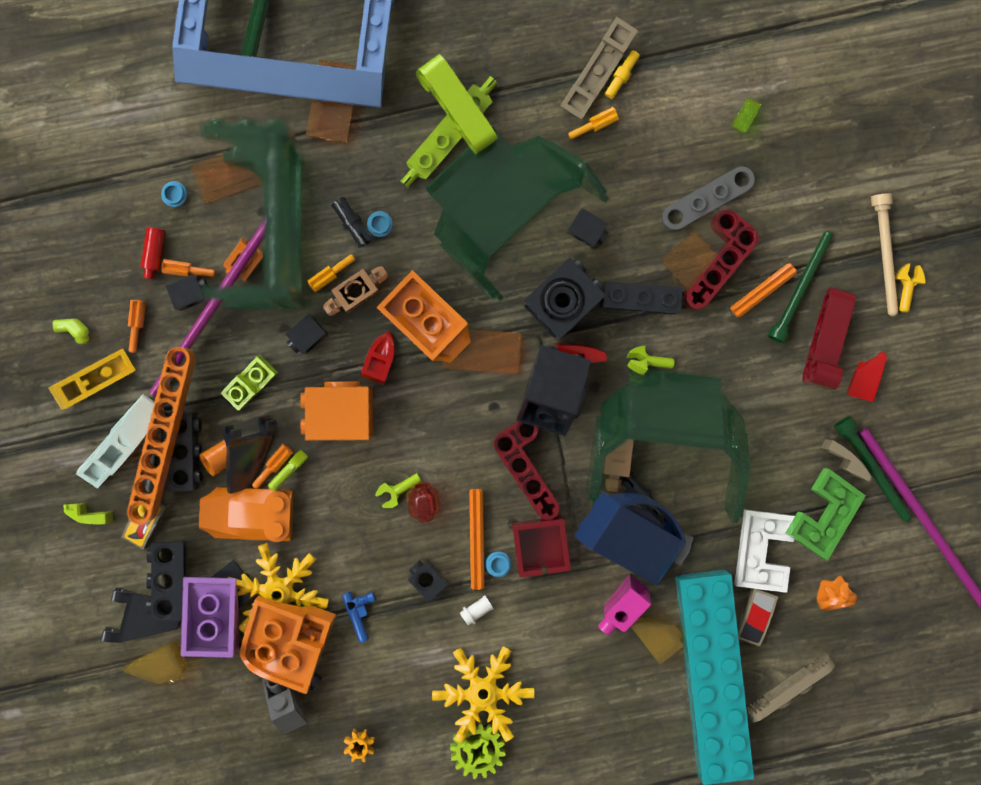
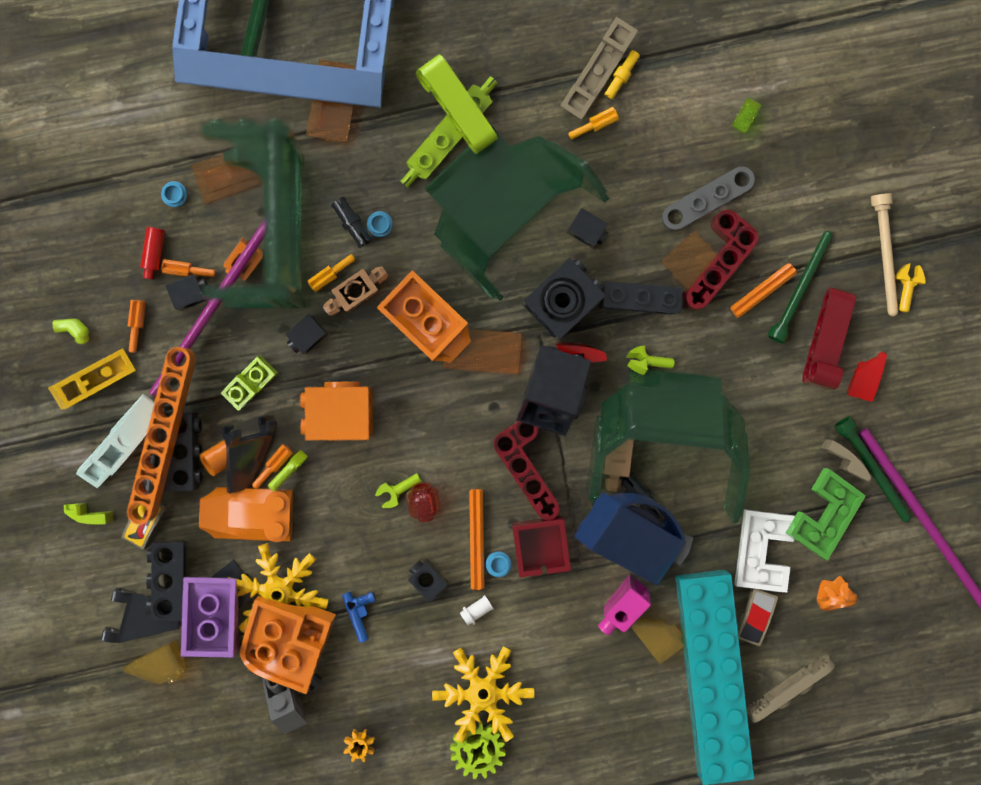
(379, 359): red plate -> none

